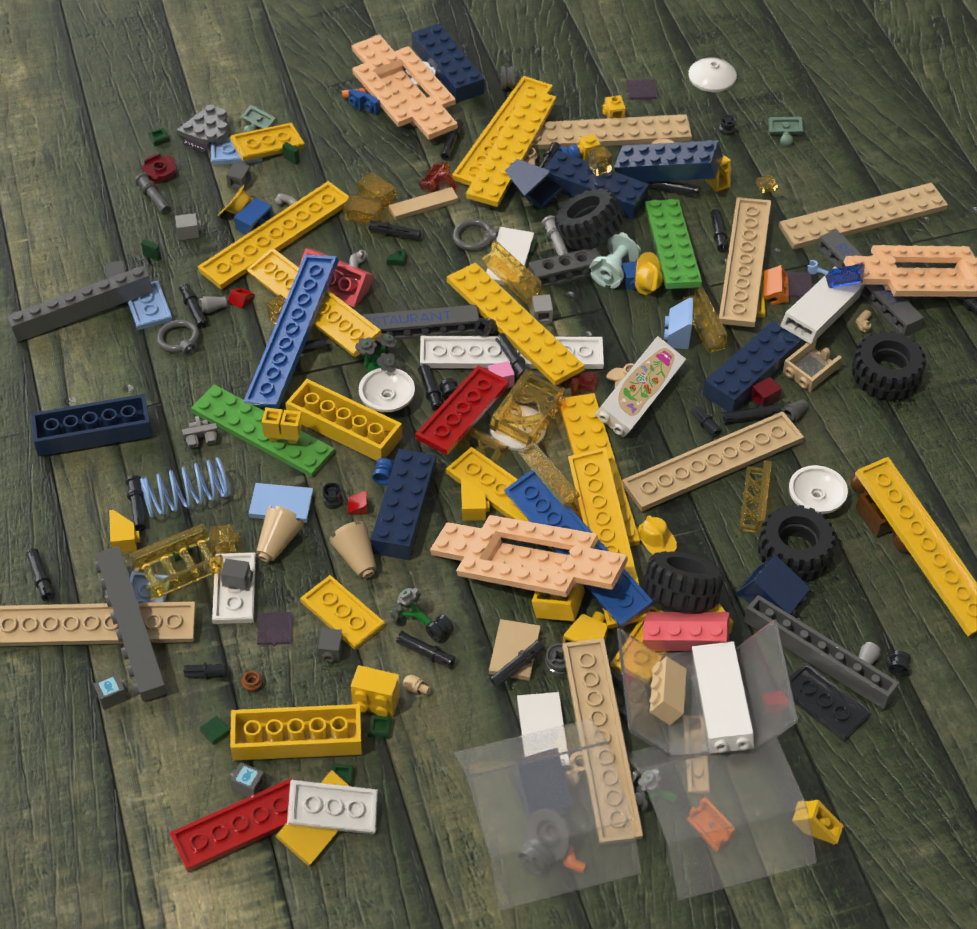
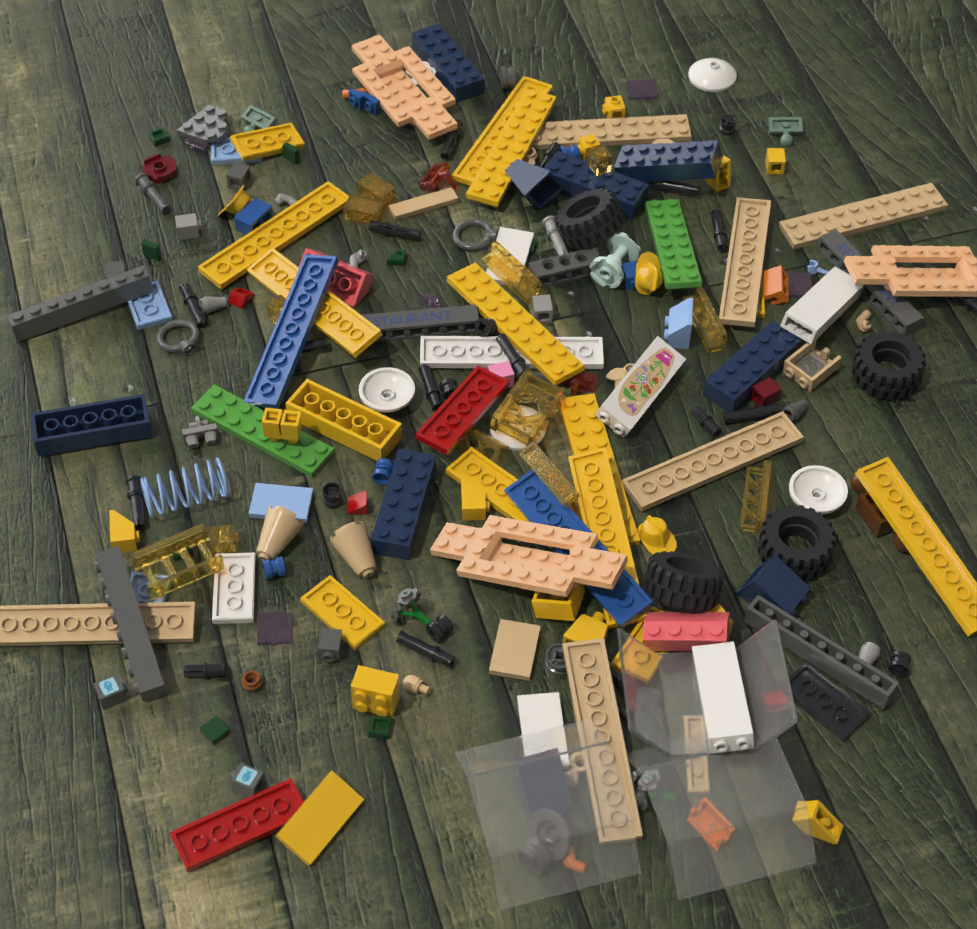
(41, 581): black pin -> none
(236, 574): dark grey brick -> none
(274, 568): none -> blue wheel
(296, 732): yellow brick -> none
(332, 807): white tile -> none
(345, 772): dark green tile -> none
(383, 361): dark grey plant -> none
(432, 301): none -> clear purple arm
(524, 658): black pin -> none
(668, 690): tan brick -> none
(766, 183): clear yellow tile -> none
(775, 161): none -> yellow brick
(845, 275): clear blue slope -> none

